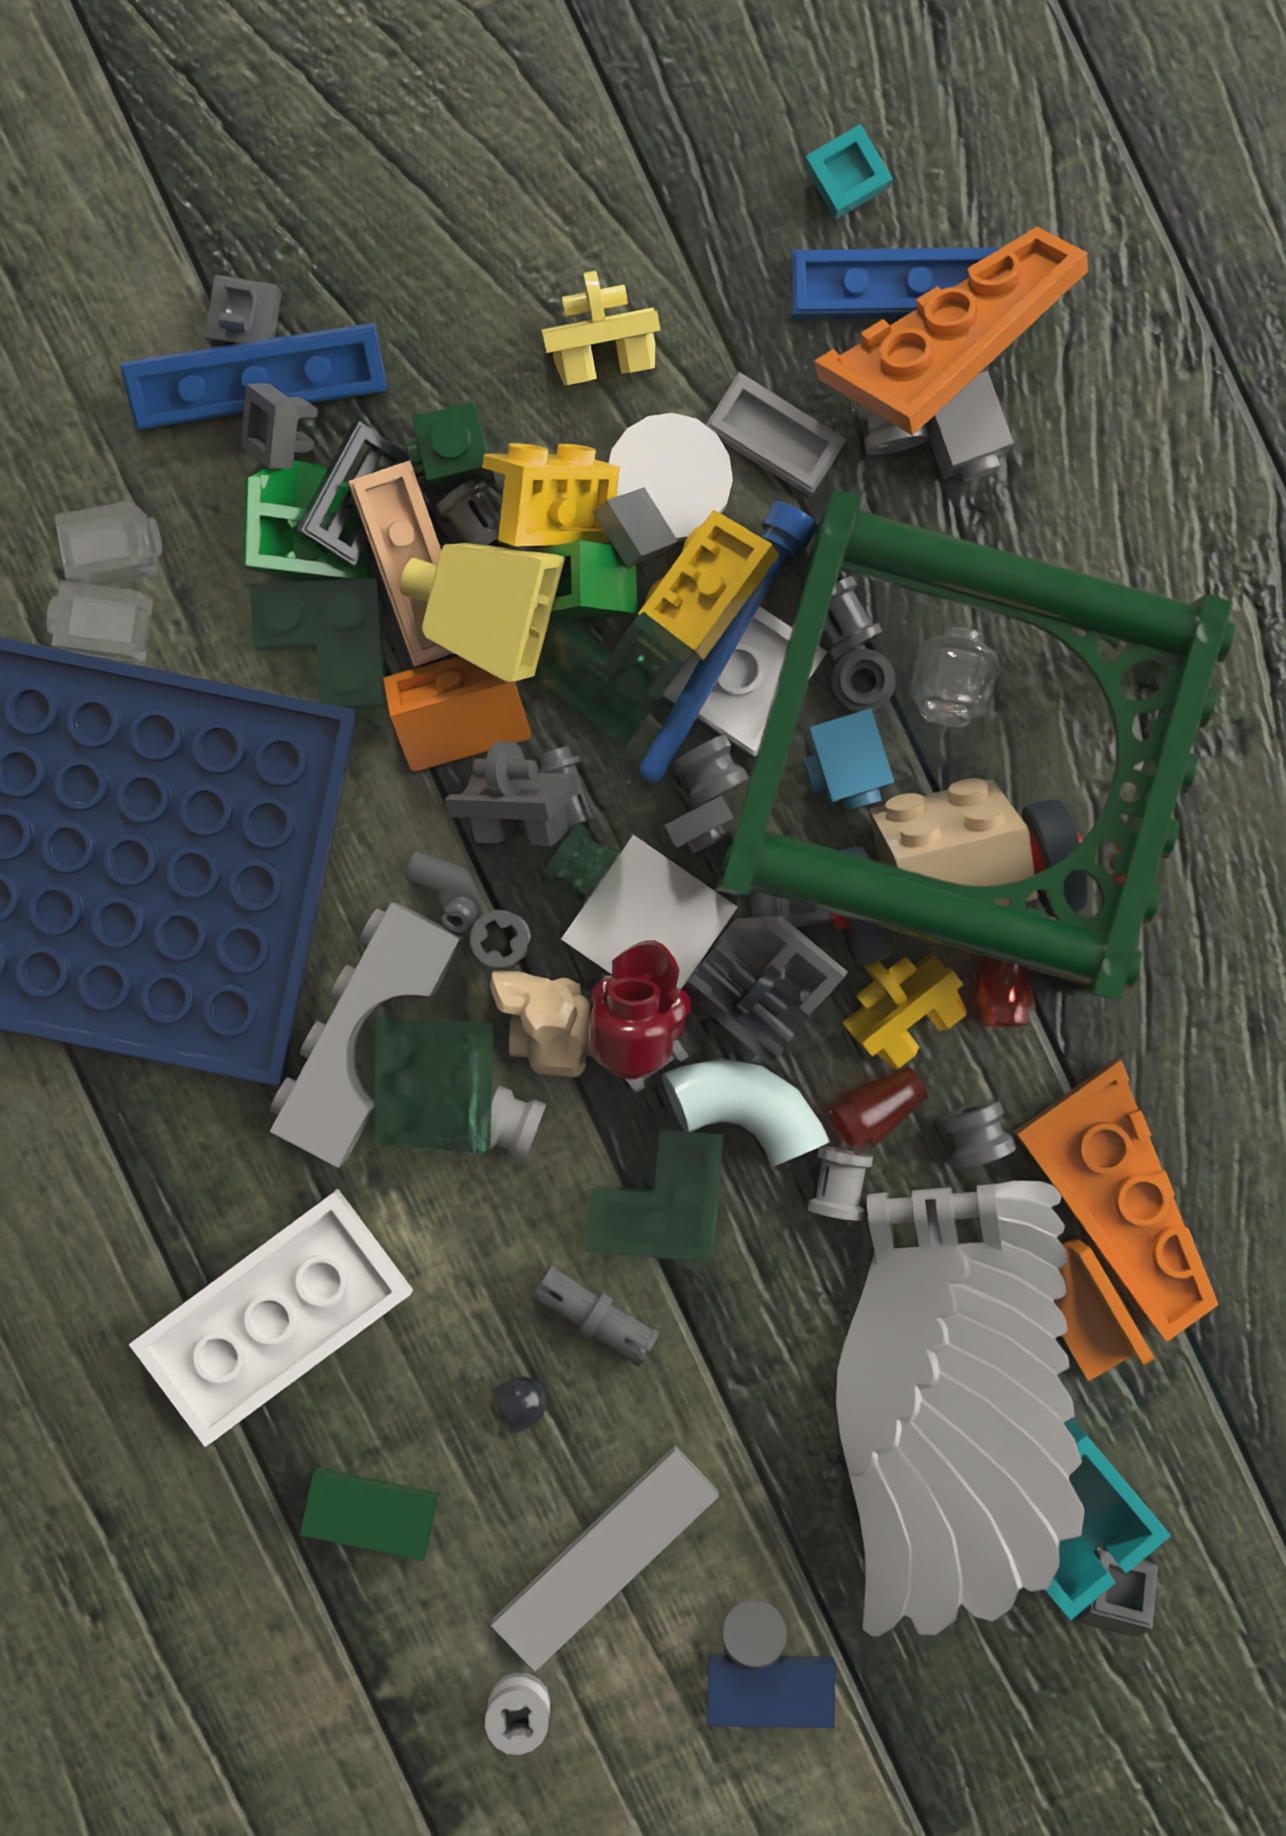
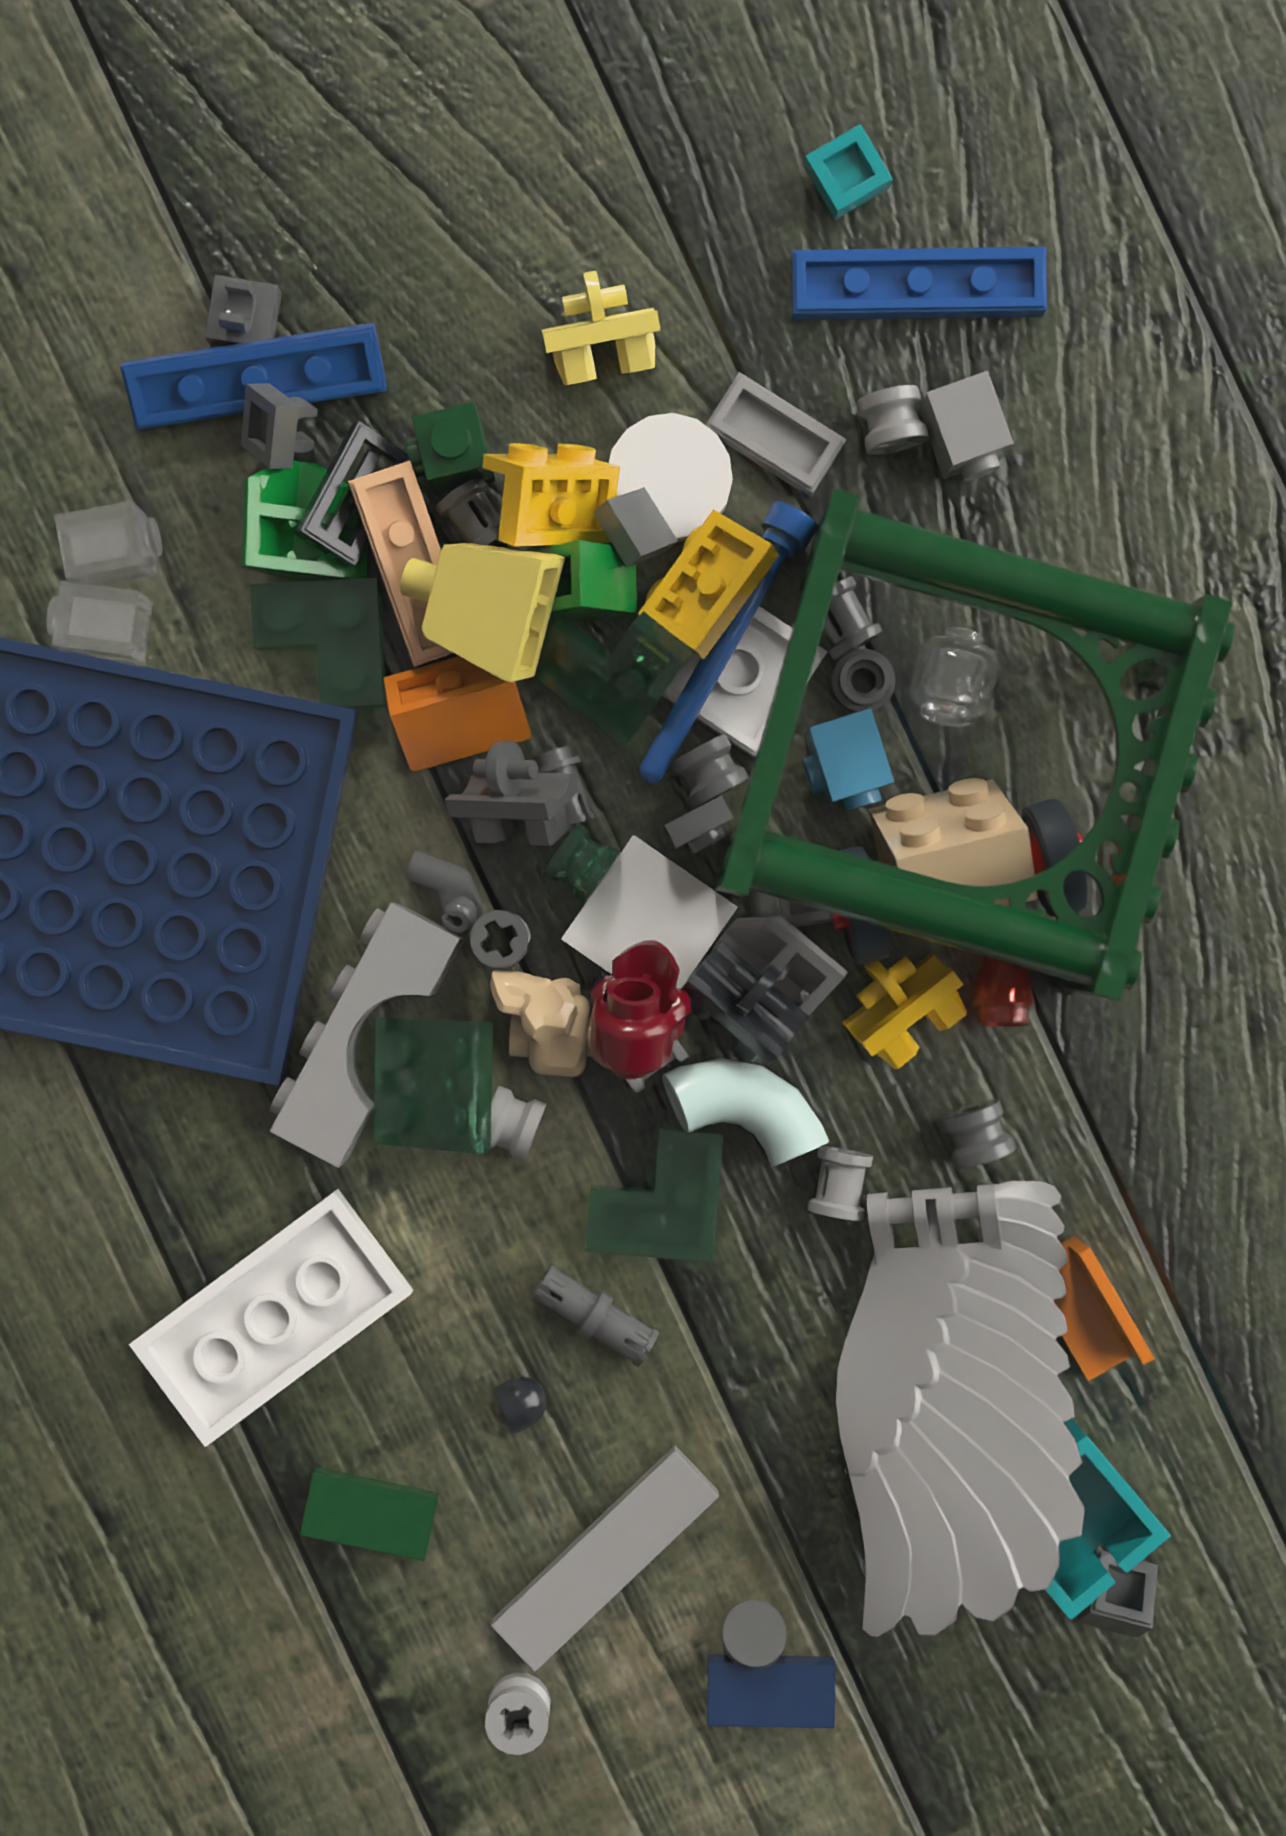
(876, 1108): clear red cone -> none
(955, 332): orange wing -> none
(1111, 1180): orange wing -> none

